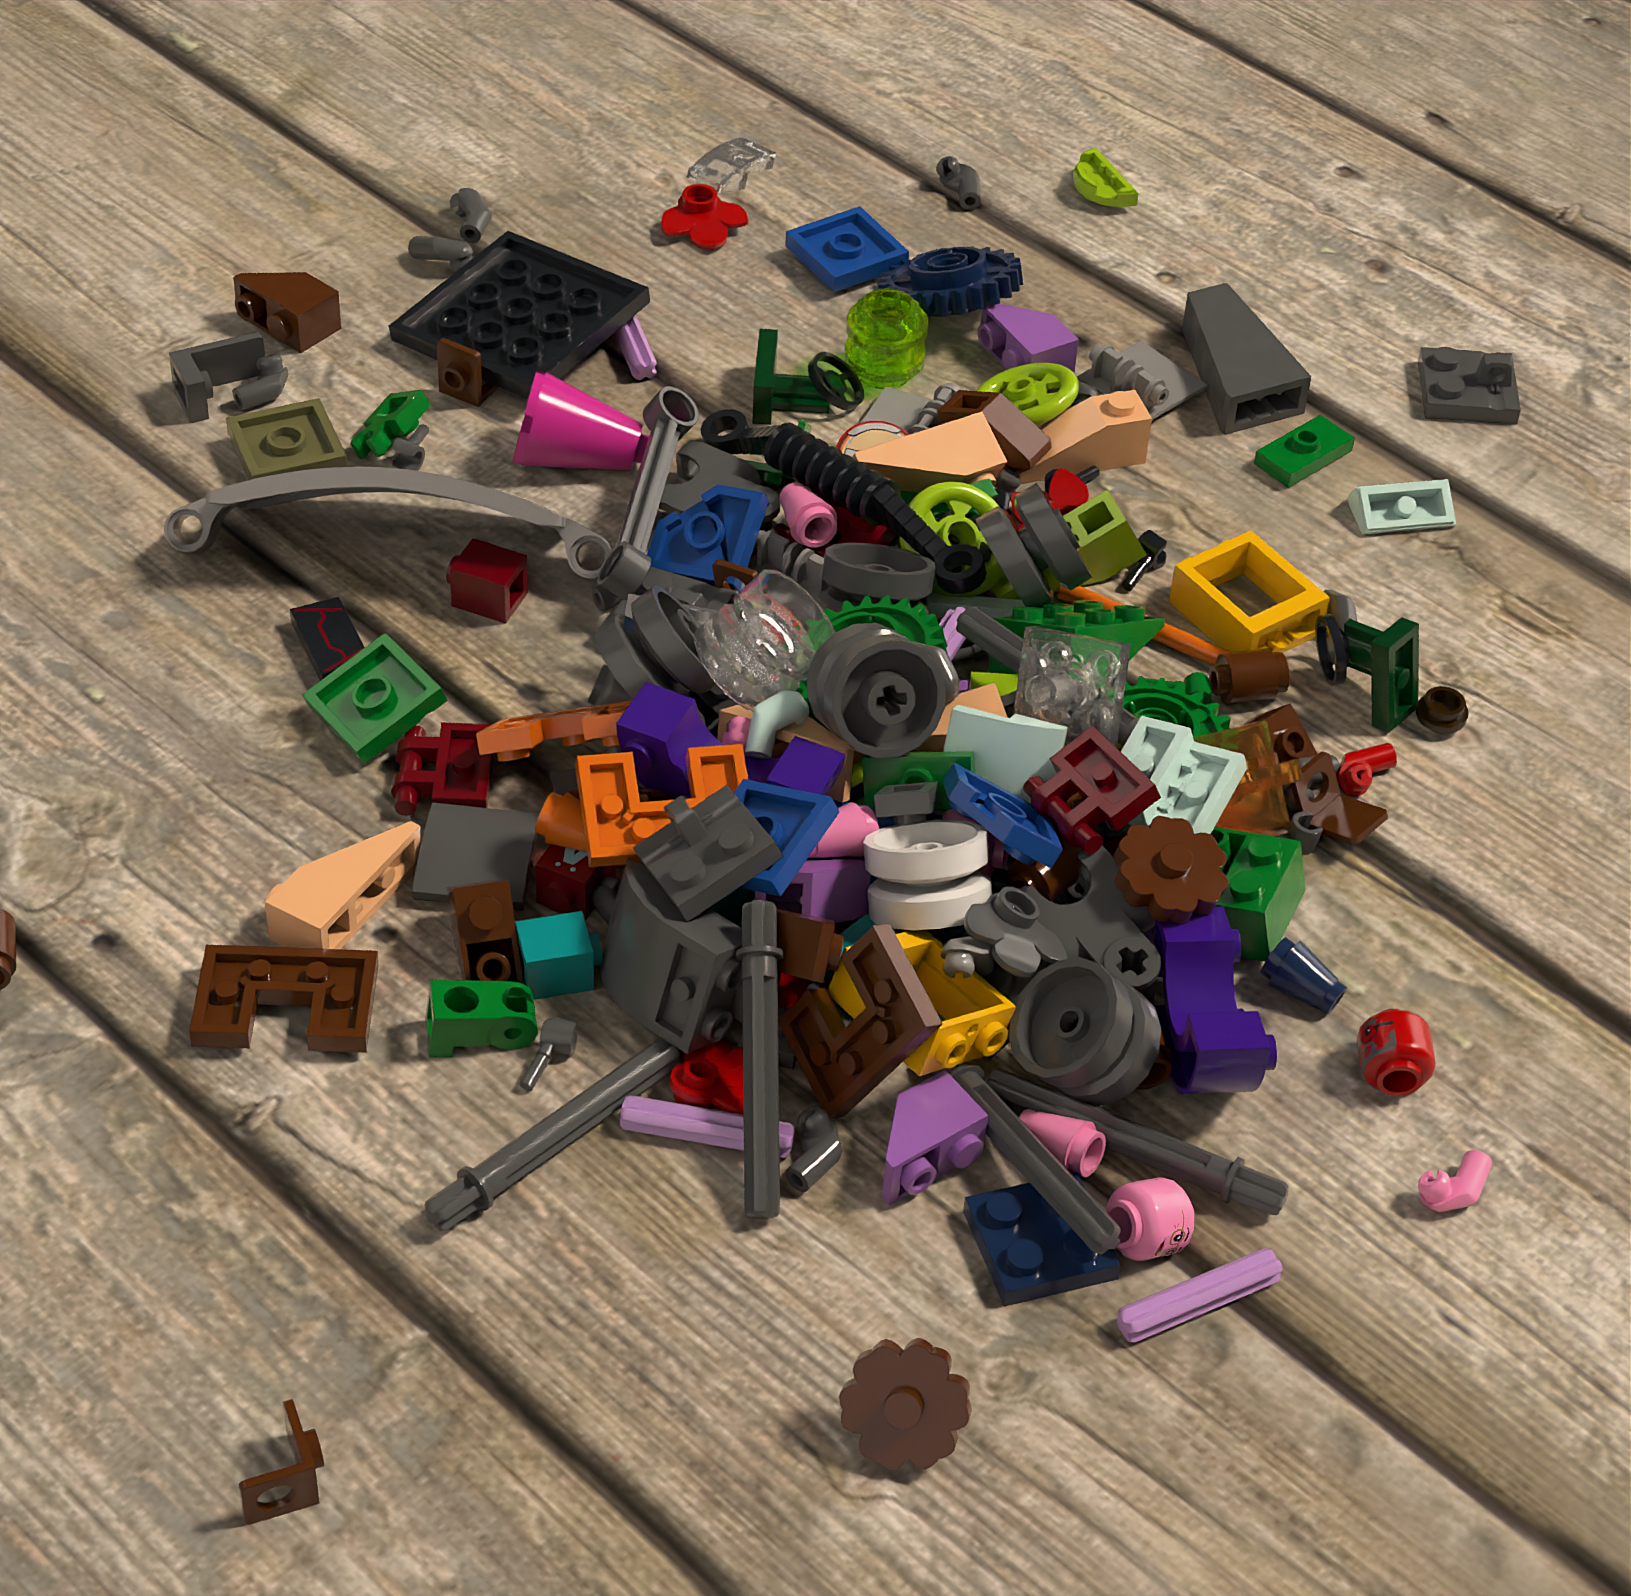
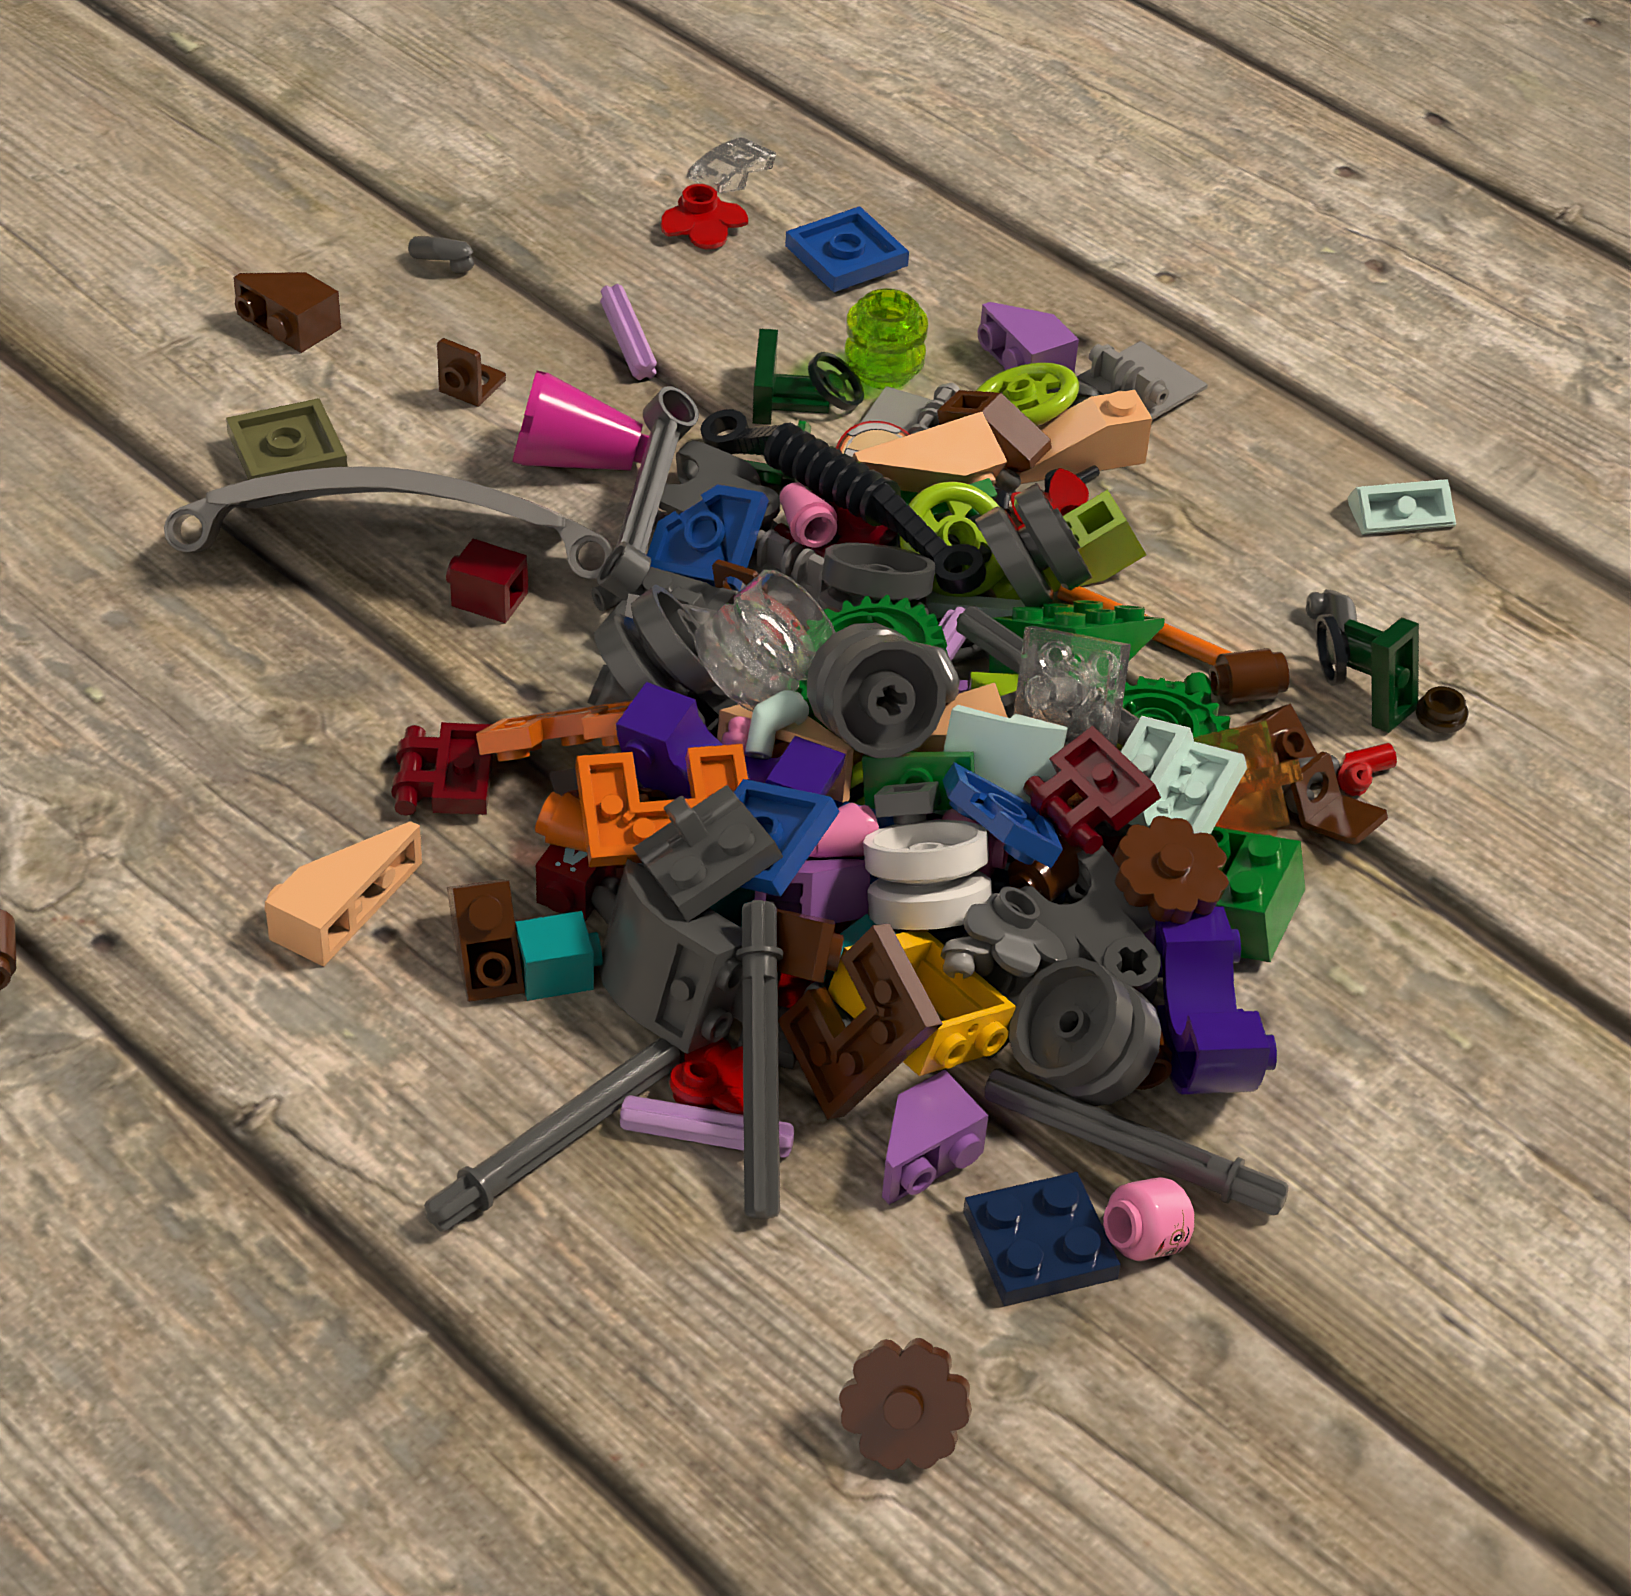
(210, 365): dark grey bracket -> none
(266, 387): dark grey arm -> none
(299, 1477): reddish brown bracket -> none
(326, 634): black tile -> none
(331, 981): reddish brown plate -> none
(374, 697): green hinge -> none
(392, 418): green plate -> none
(410, 453): dark grey hand -> none
(474, 847): dark grey slope -> none
(477, 213): dark grey arm -> none
(479, 1015): green leg -> none
(522, 311): black plate -> none
(555, 1037): dark grey hand -> none
(820, 1148): dark grey arm -> none
(955, 279): dark blue gear -> none
(961, 180): dark grey arm -> none
(1038, 1163): dark grey axle -> none
(1069, 1139): bright pink cone -> none
(1102, 182): lime plate -> none
(1156, 557): black hand -> none
(1199, 1295): lavender axle -> none
(1242, 361): dark grey slope -> none
(1275, 628): yellow window -> none
(1299, 831): dark grey hand -> none
(1302, 975): dark blue cone -> none
(1304, 450): green plate -> none
(1396, 1052): red head -> none
(1459, 1191): bright pink arm -> none
(1468, 385): dark grey hinge -> none

